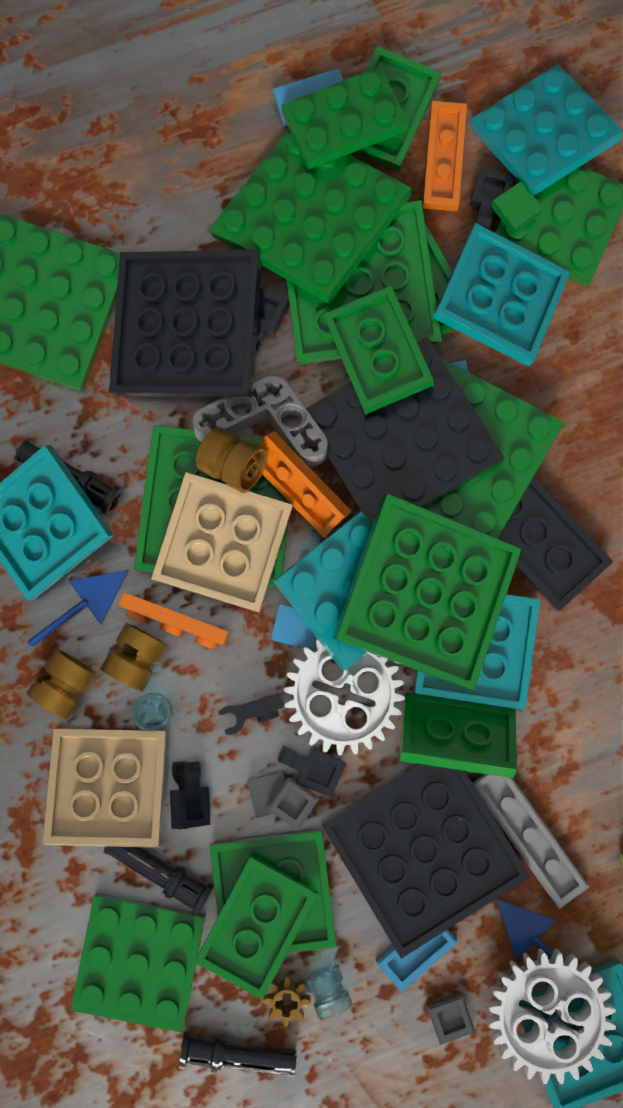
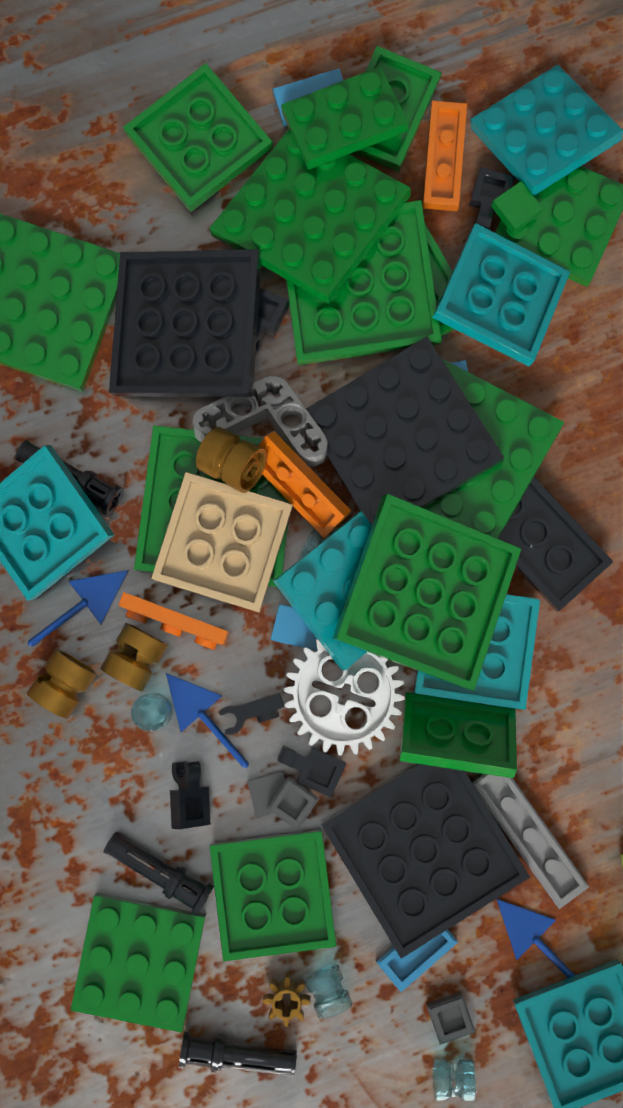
(105, 788): tan plate -> none
(192, 702): none -> blue piece
(198, 137): none -> green plate
(256, 927): green plate -> none
(378, 350): green plate -> none
(462, 1079): none -> clear light blue wheel
(536, 1046): white gear -> none

